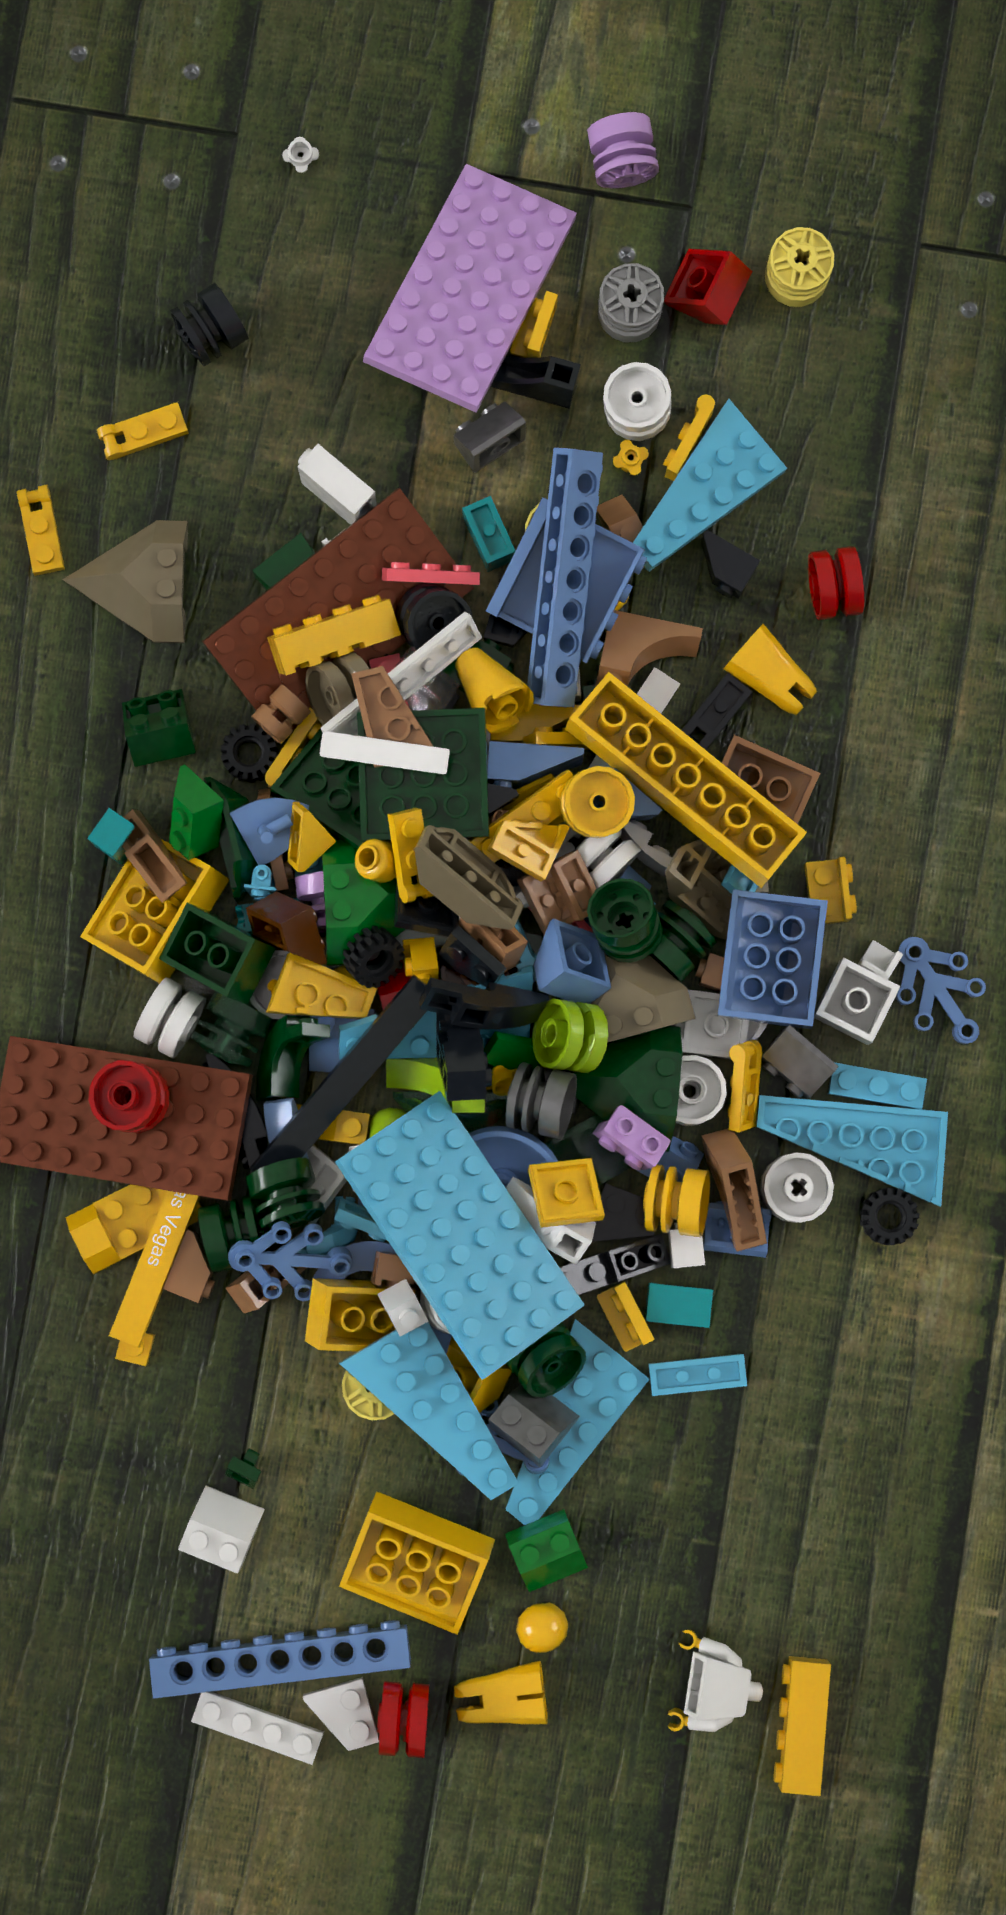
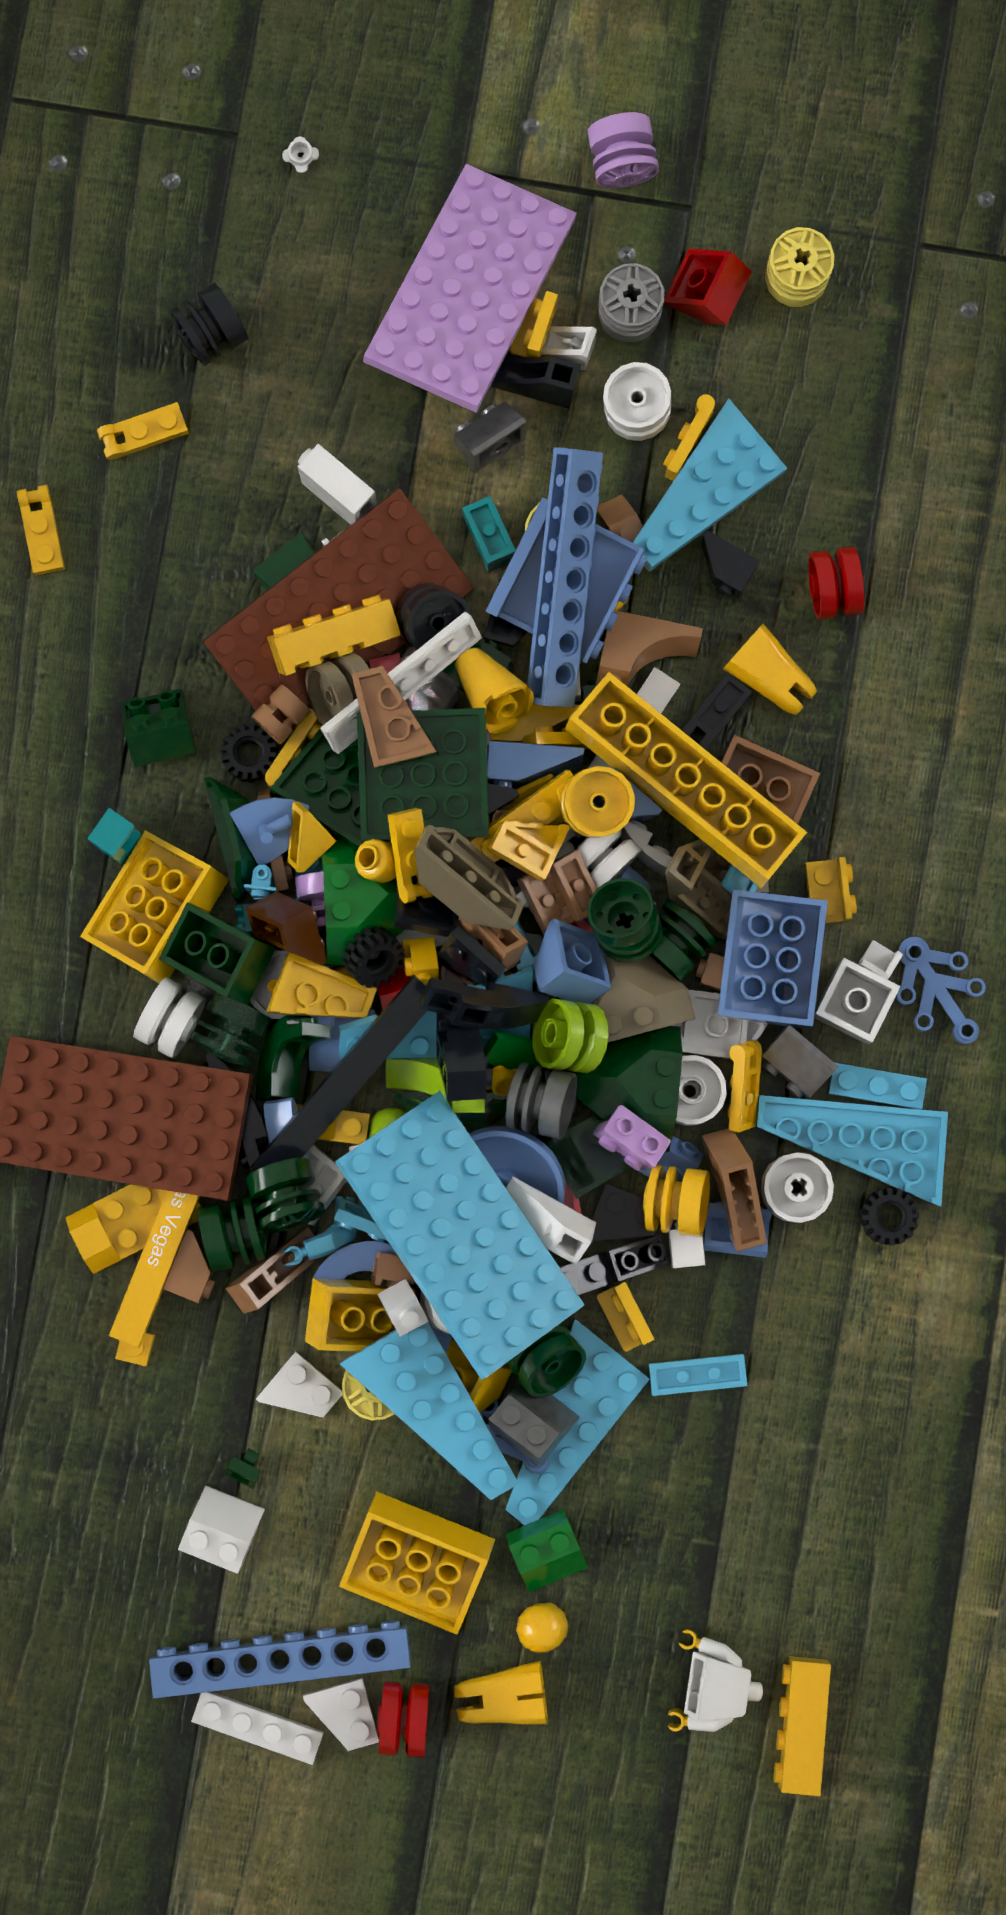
(110, 1096): red wheel -> none
(142, 581): dark tan wedge -> none
(152, 858): medium nougat slope -> none
(194, 815): green slope -> none
(287, 1258): medium blue plant -> none
(301, 1388): none -> white wing
(384, 752): white sticker -> none
(430, 574): coral plate -> none
(566, 1192): yellow plate -> none
(570, 344): none -> white slope
(631, 466): yellow plate -> none
(678, 1305): teal panel -> none

